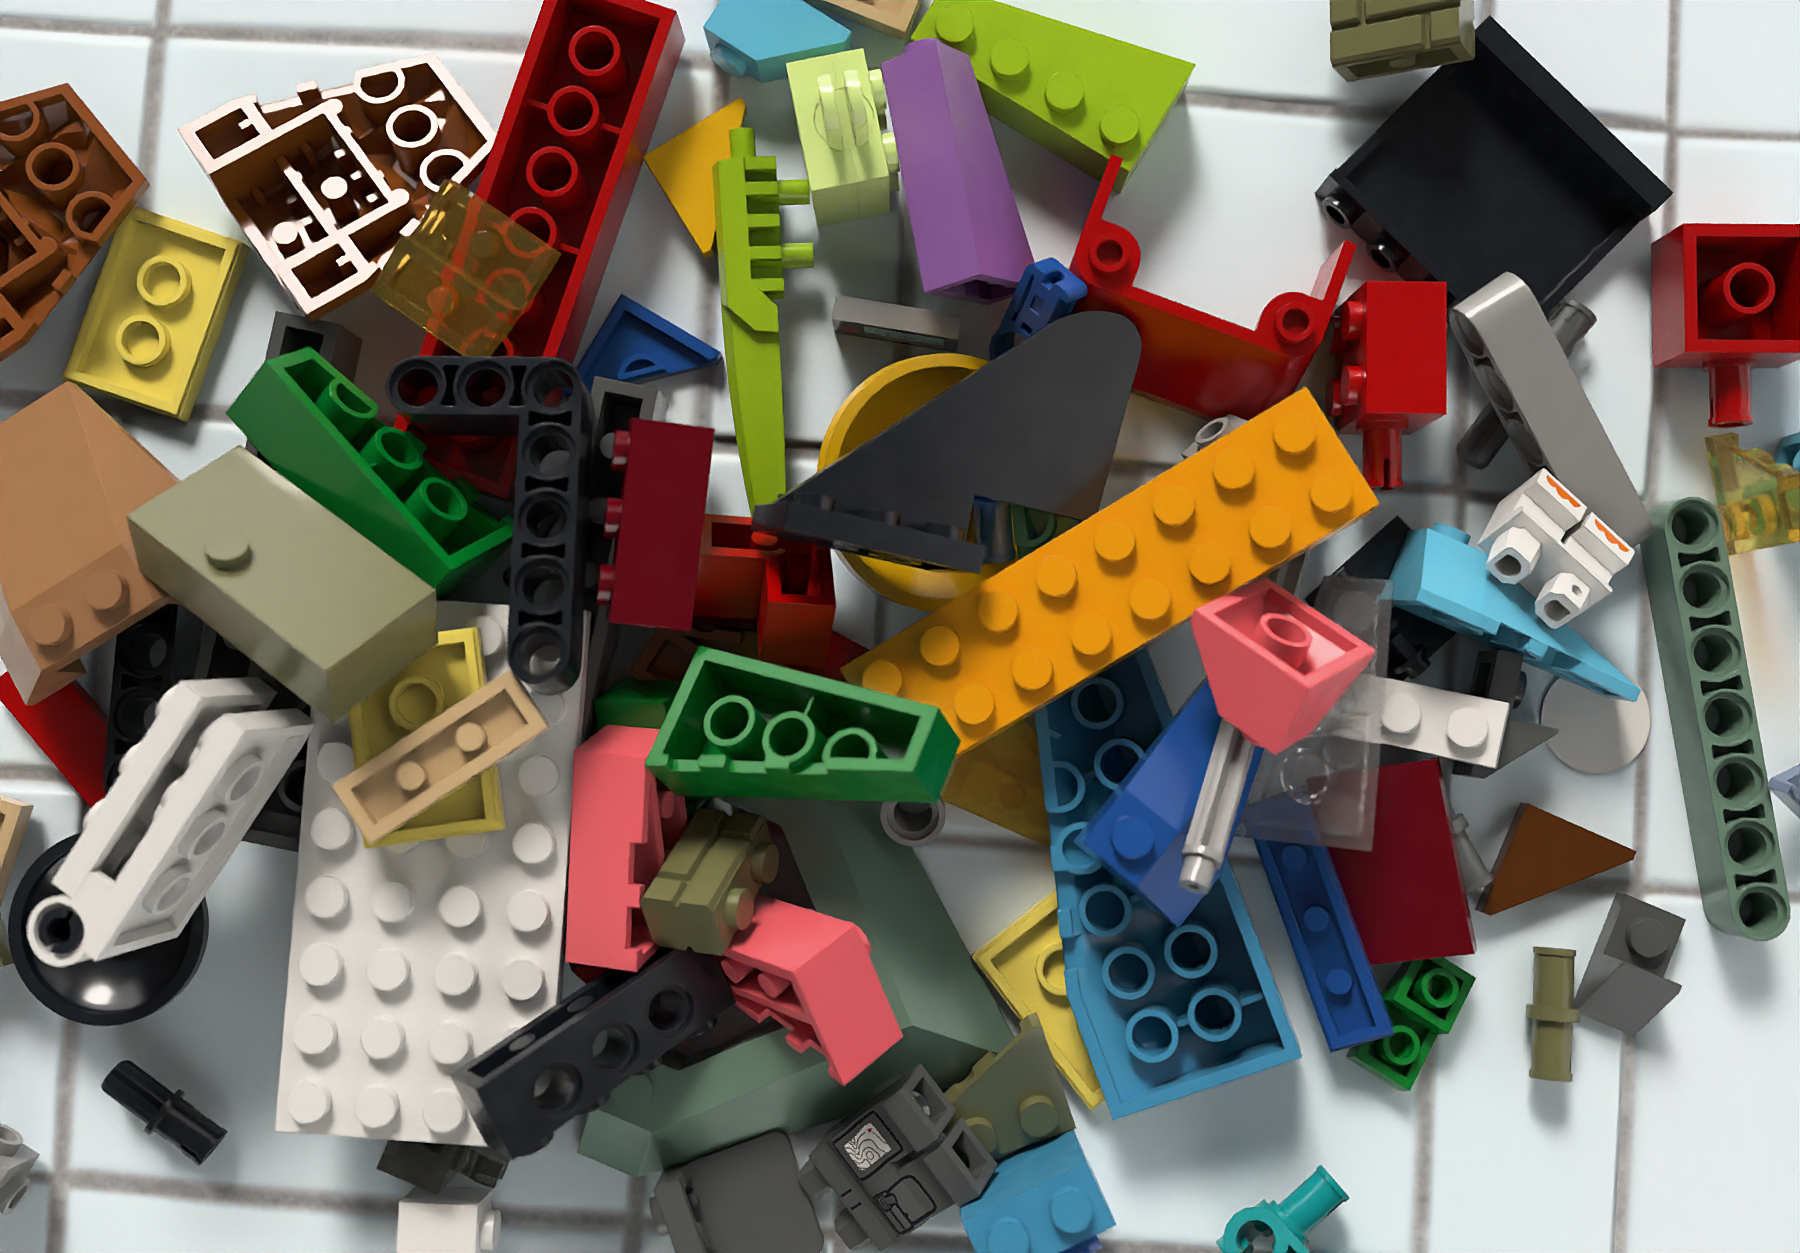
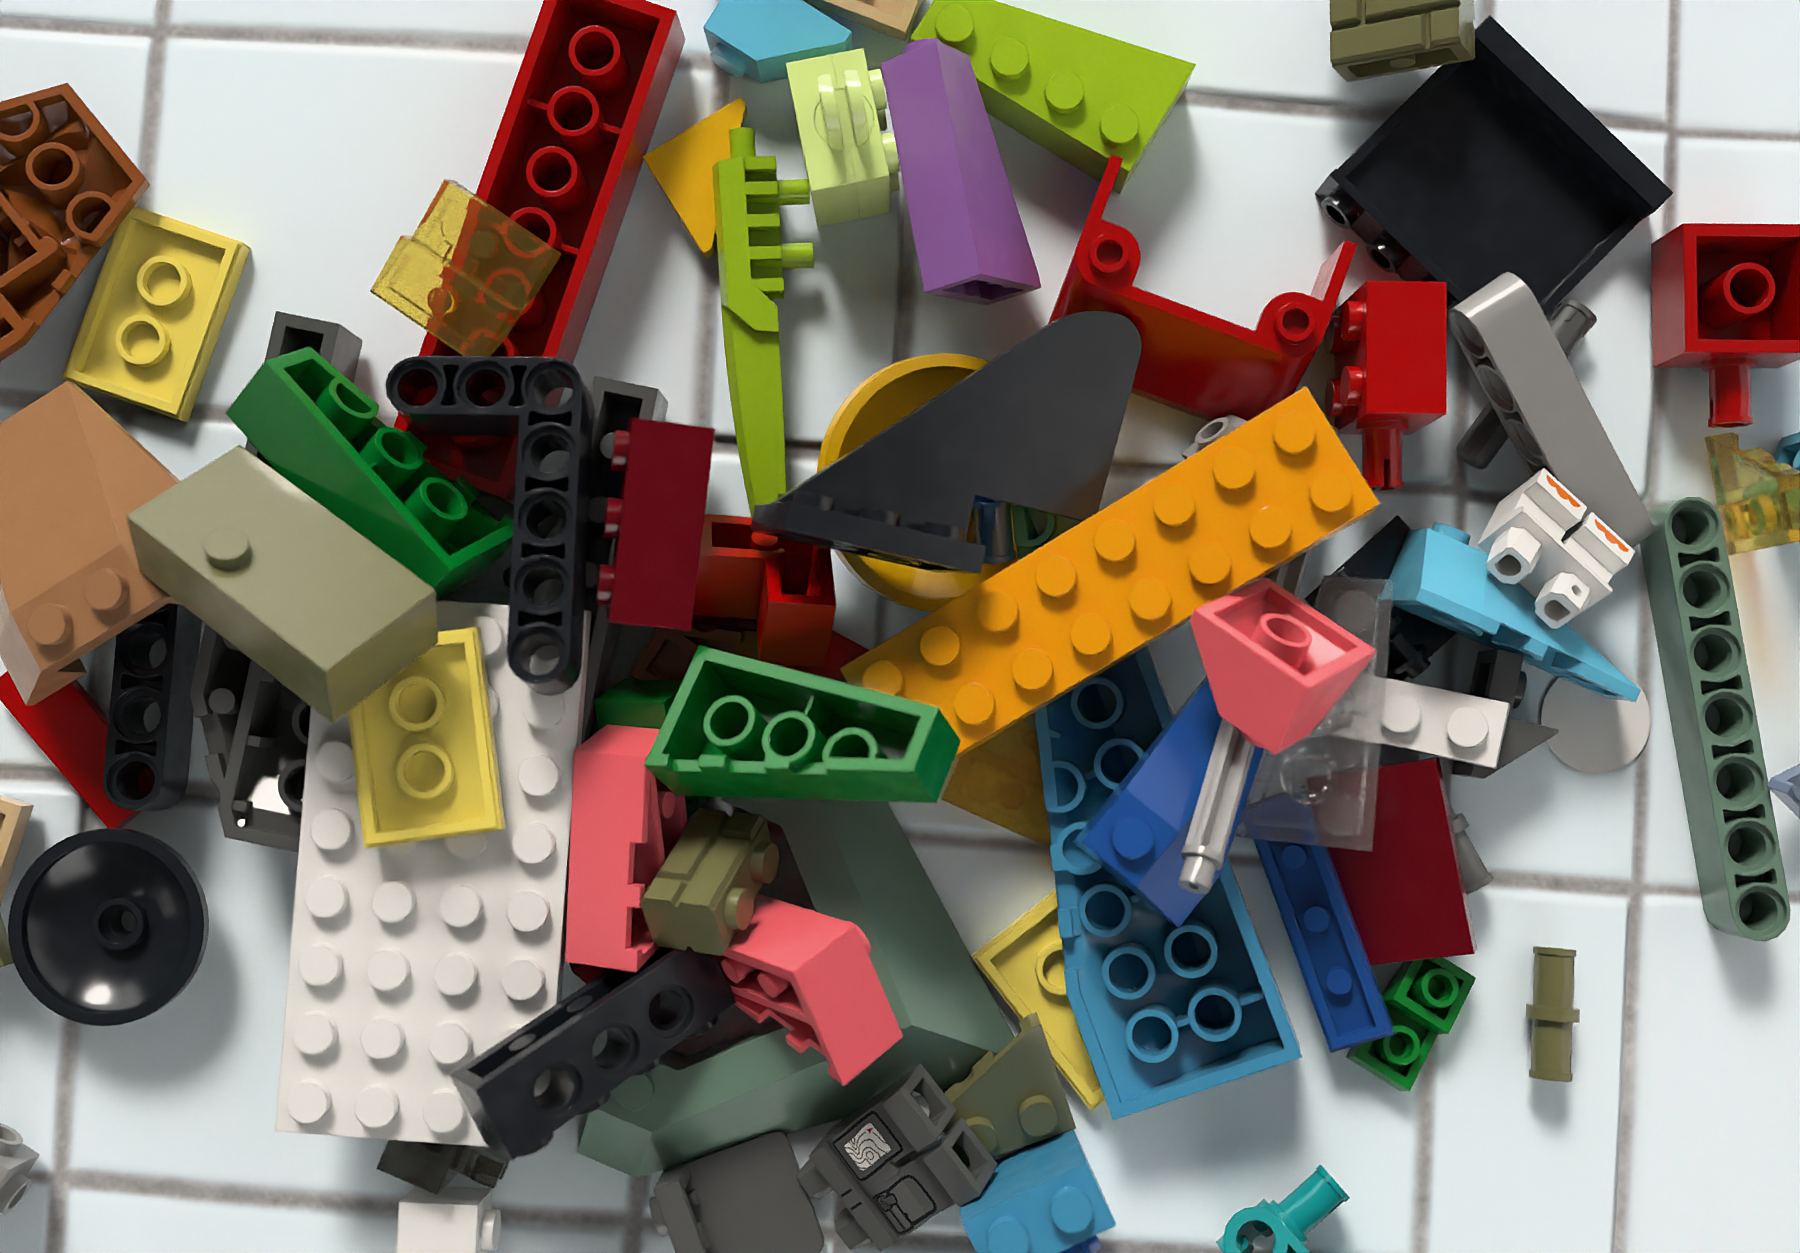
(163, 1111): black axle -> none
(168, 820): white hinge -> none
(340, 171): dark orange wedge -> none
(441, 756): tan plate -> none
(641, 348): blue tile -> none
(896, 323): light grey tile -> none
(913, 828): light grey piece -> none
(1042, 296): blue piece -> none
(1544, 856): reddish brown tile -> none
(1628, 966): dark grey slope -> none

